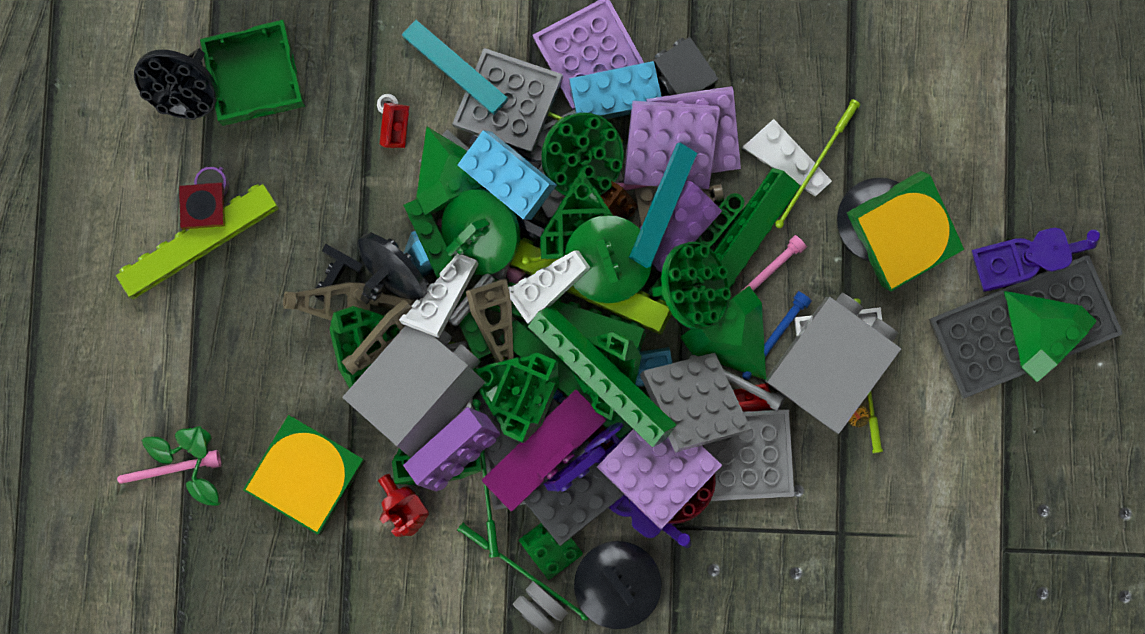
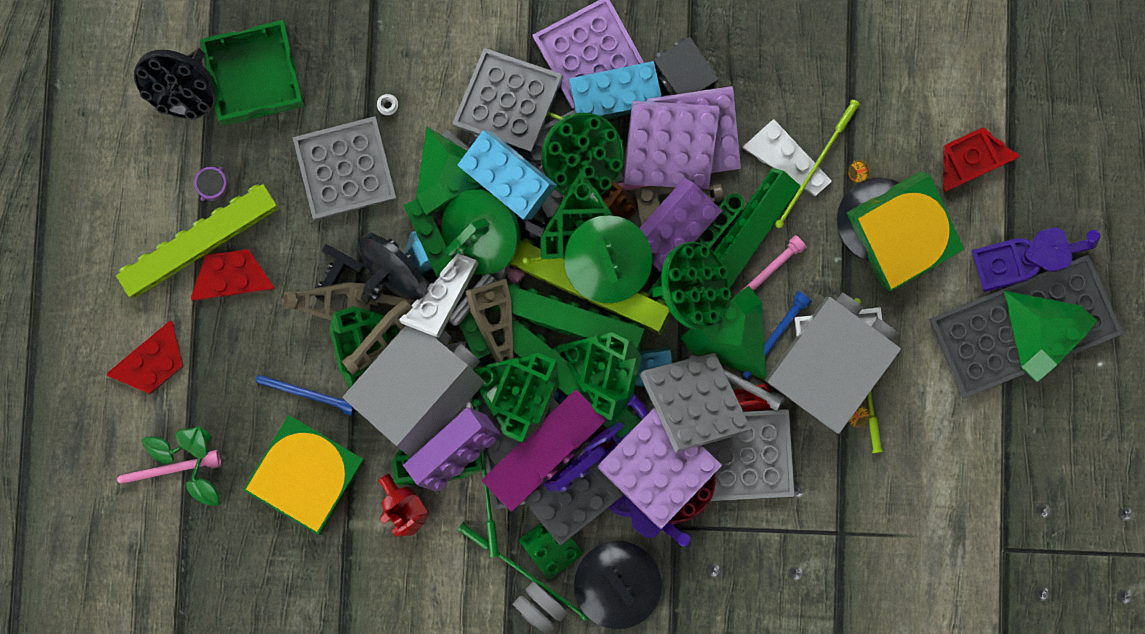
(151, 362): none -> red wing
(202, 206): dark red tile -> none
(230, 275): none -> red wing
(341, 403): none -> blue piece
(344, 168): none -> light grey plate
(394, 125): red slope -> none
(455, 67): teal tile -> none
(547, 285): white wing -> none
(602, 376): green brick -> none
(663, 205): teal tile -> none
(859, 171): none -> clear yellow tile
(973, 157): none -> red wing

